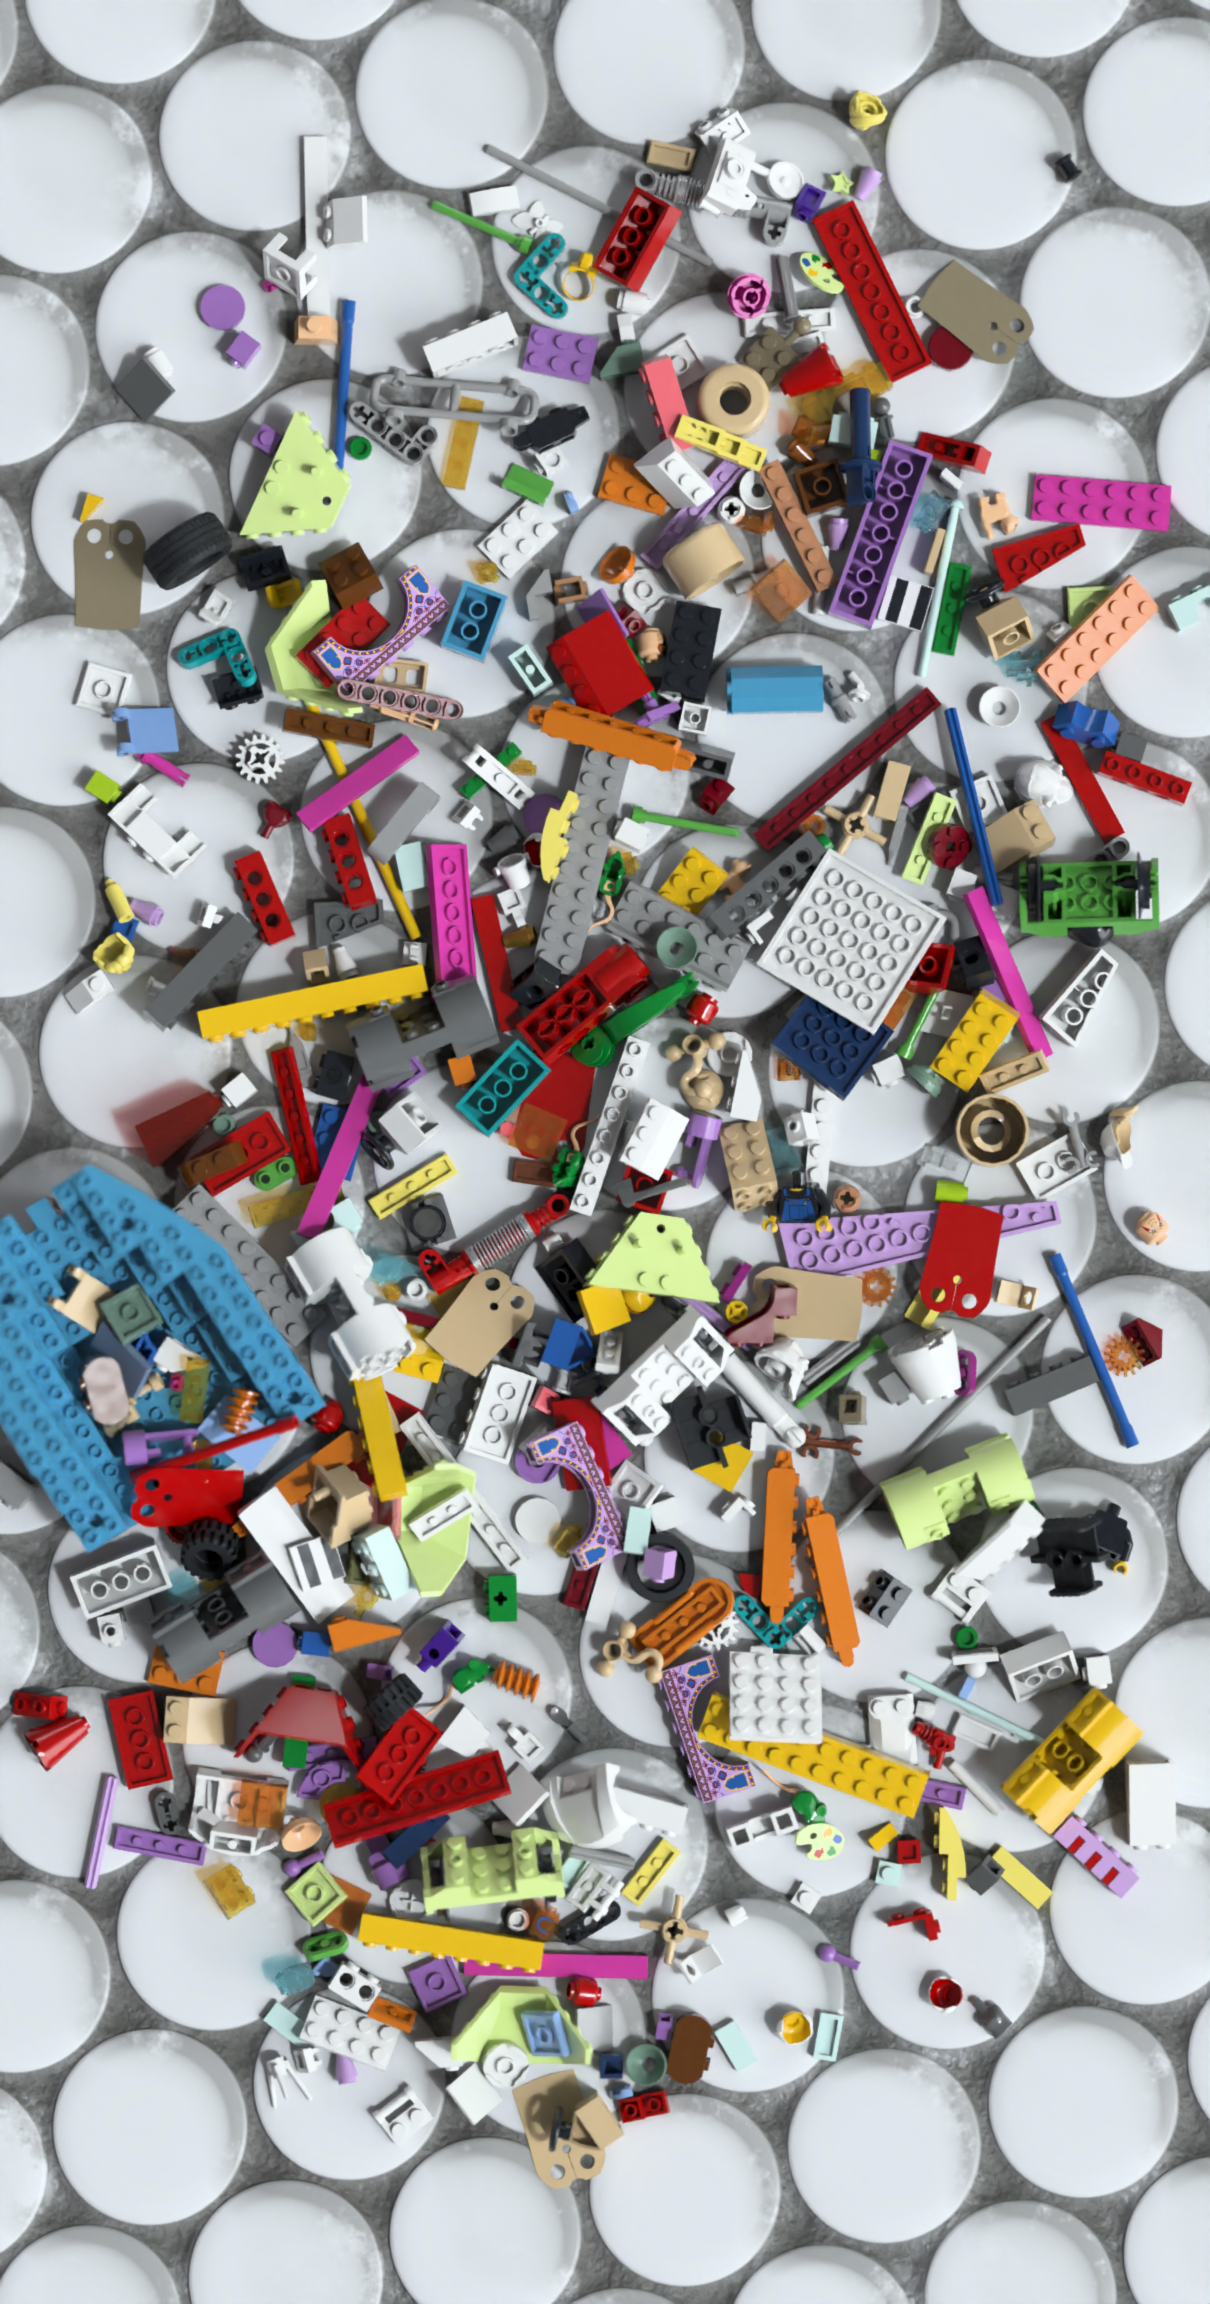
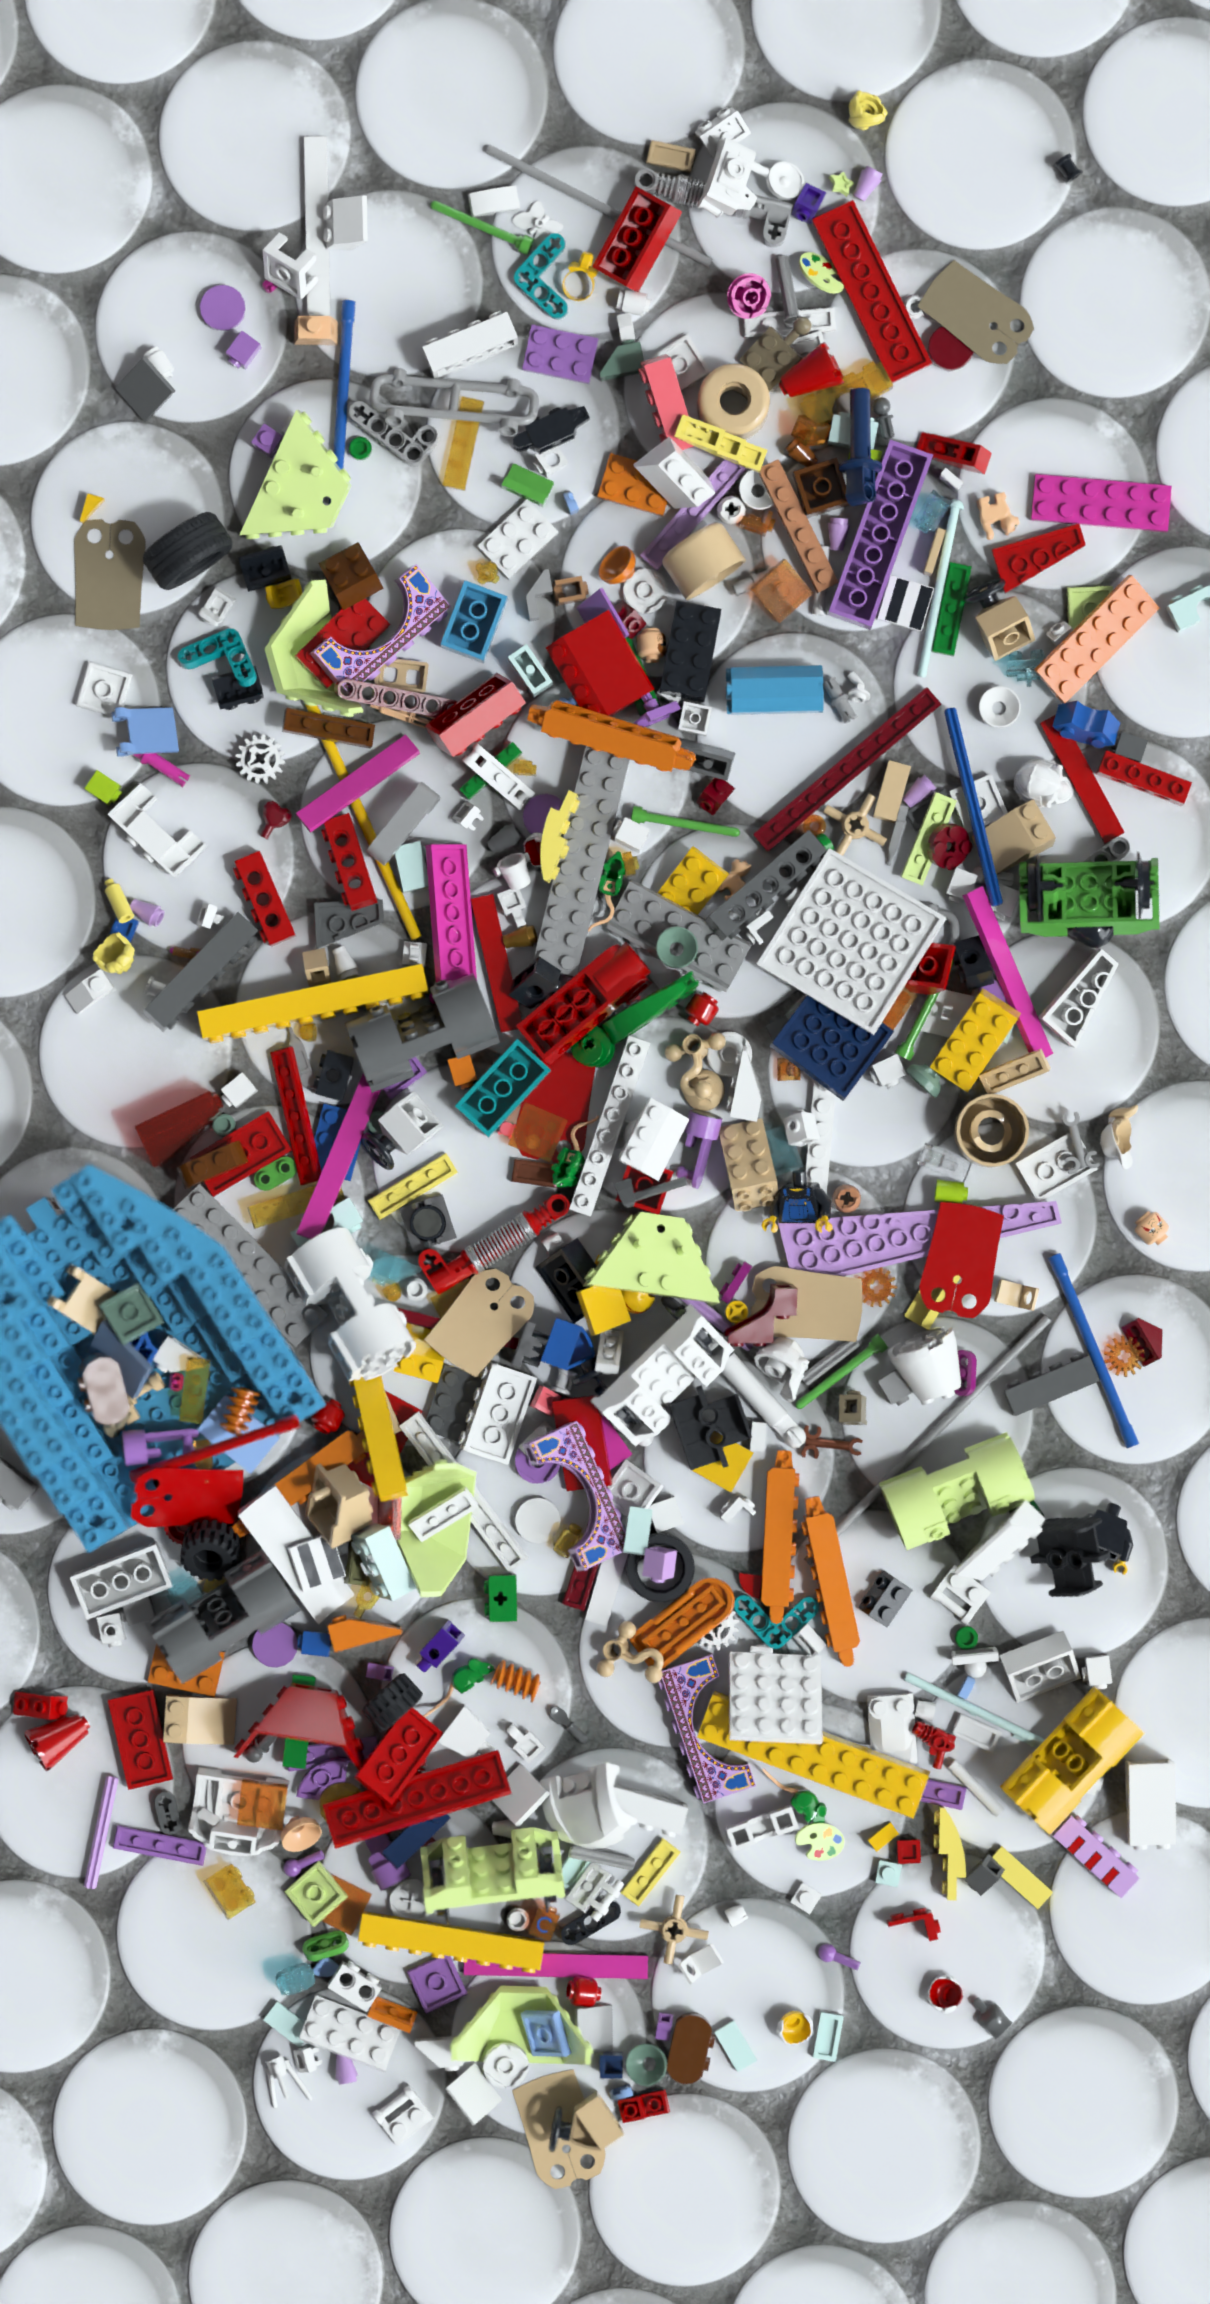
(475, 715): none -> brick

